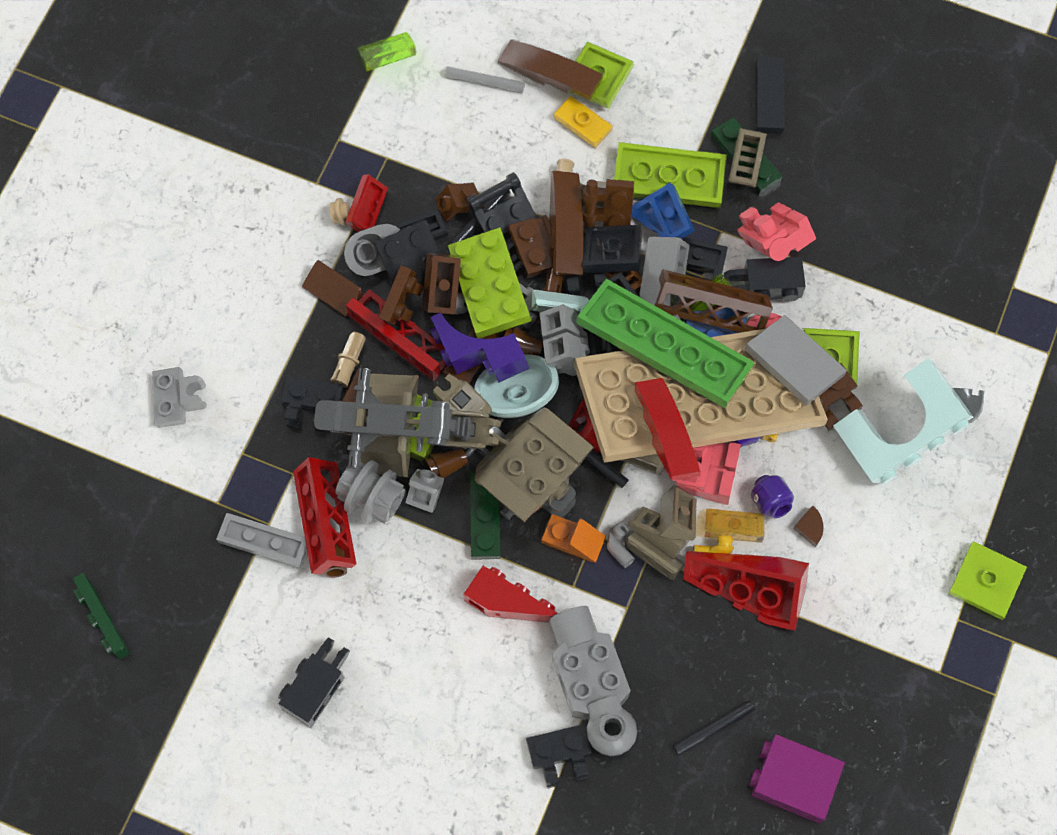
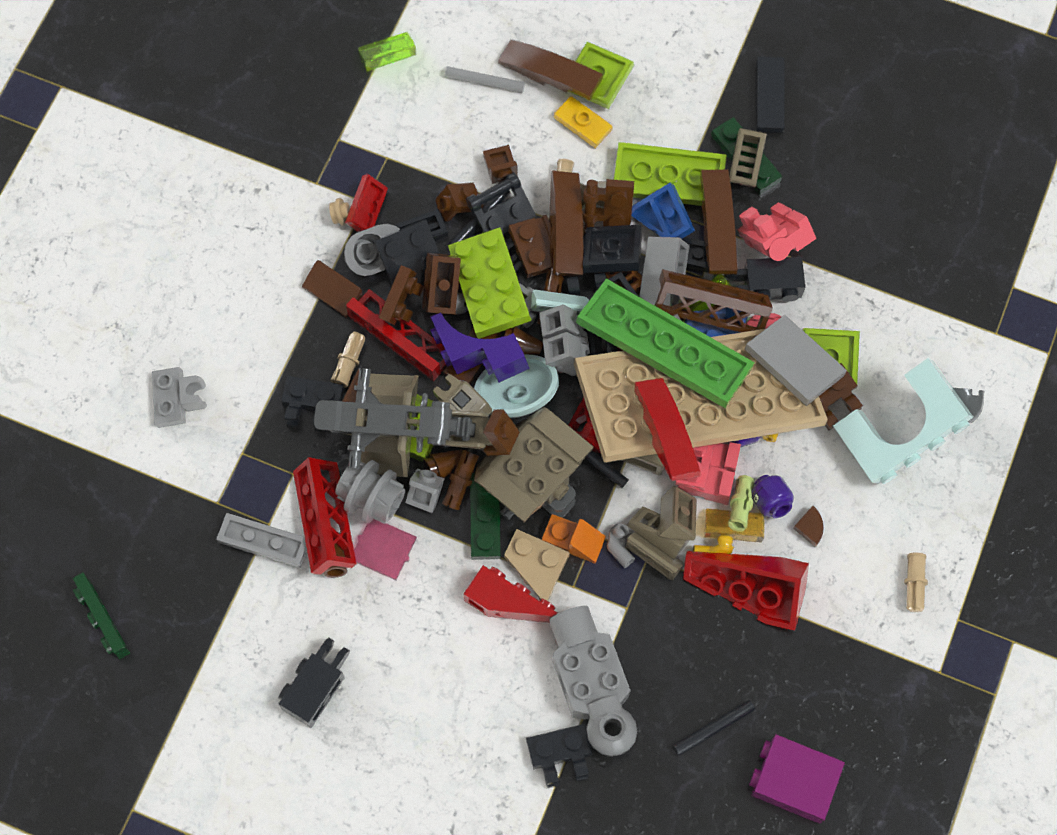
(384, 548): none -> clear pink piece
(460, 479): none -> reddish brown pin
(499, 163): none -> reddish brown bracket
(501, 433): none -> reddish brown bracket
(536, 562): none -> tan wing
(718, 222): none -> reddish brown slope
(741, 503): none -> yellowish green pin
(916, 582): none -> tan axle
(987, 580): lime plate -> none

